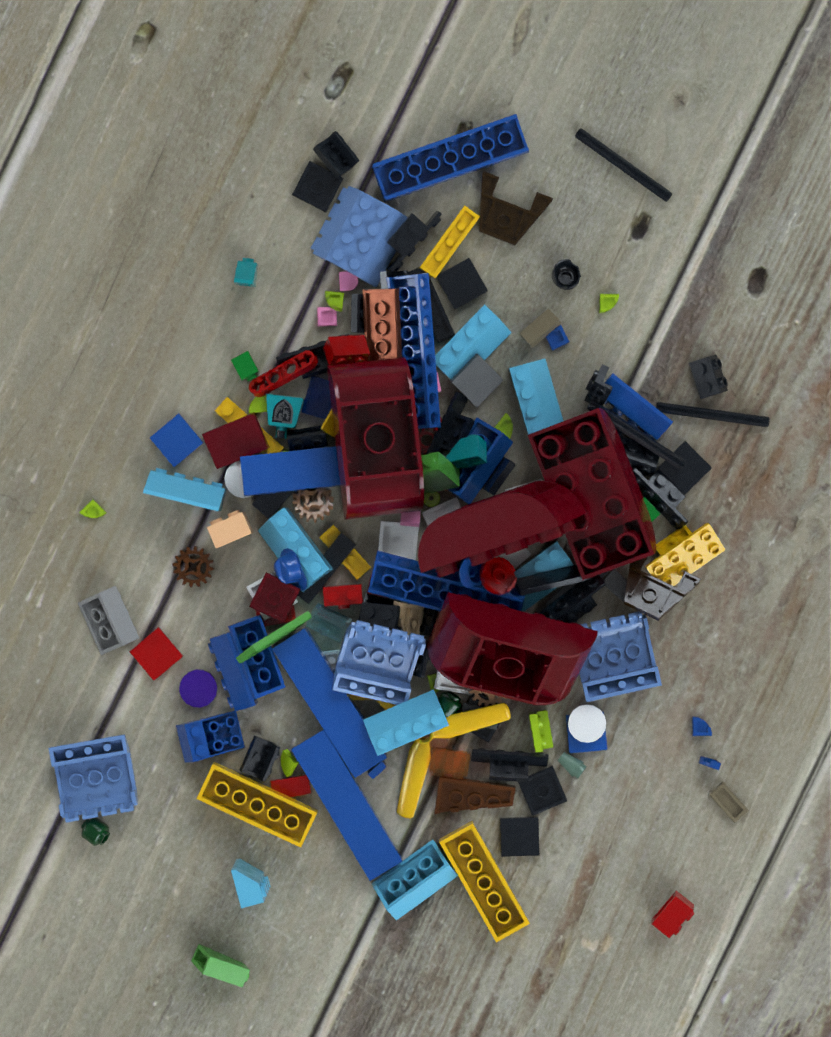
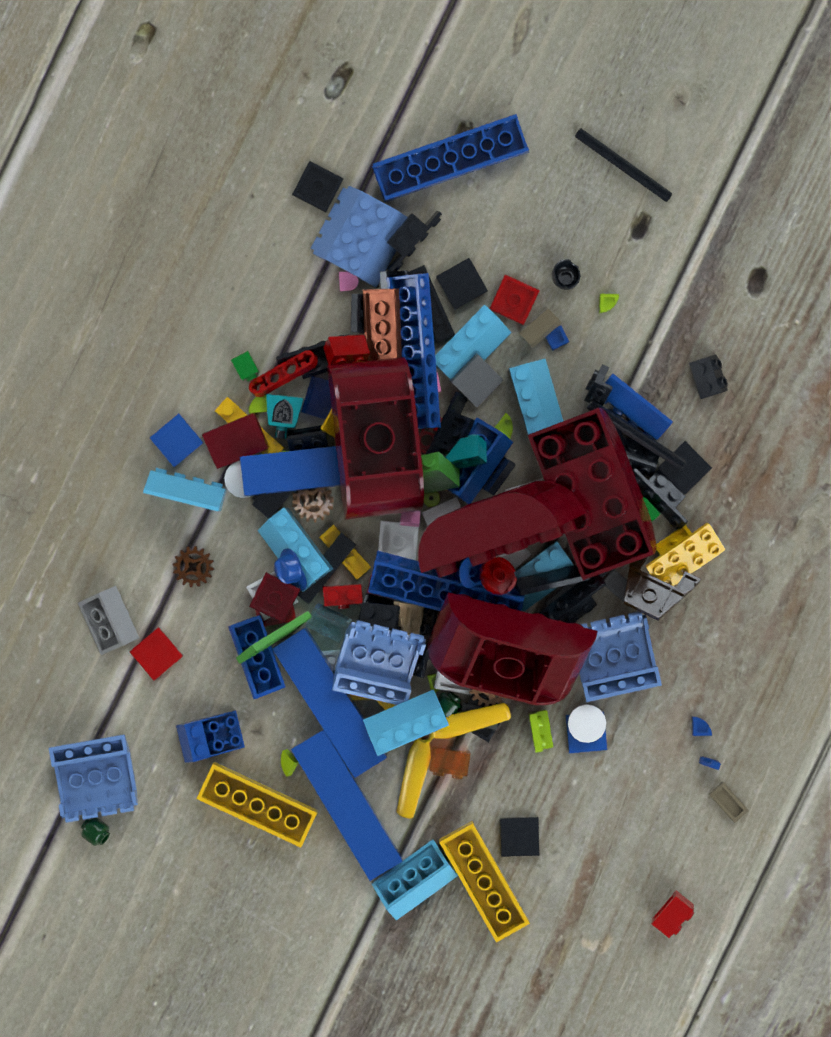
(93, 510): lime tile -> none
(198, 688): dark purple tile -> none
(220, 966): bright green slope -> none
(230, 529): light nougat brick -> none
(232, 672): blue slope -> none
(246, 273): teal slope -> none
(249, 883): medium azure slope -> none
(260, 758): black bracket -> none
(292, 785): red tile -> none
(326, 317): bright pink tile -> none
(335, 300): lime tile -> none
(336, 155): black bracket -> none
(377, 769): blue tile -> none
(449, 242): yellow plate -> none
(471, 794): reddish brown wing -> none
(503, 219): dark brown wing -> none
(509, 765): black bracket -> none
(514, 299): none -> red tile
(543, 791): black tile -> none
(572, 765): sand green cone -> none
(712, 414): black axle -> none

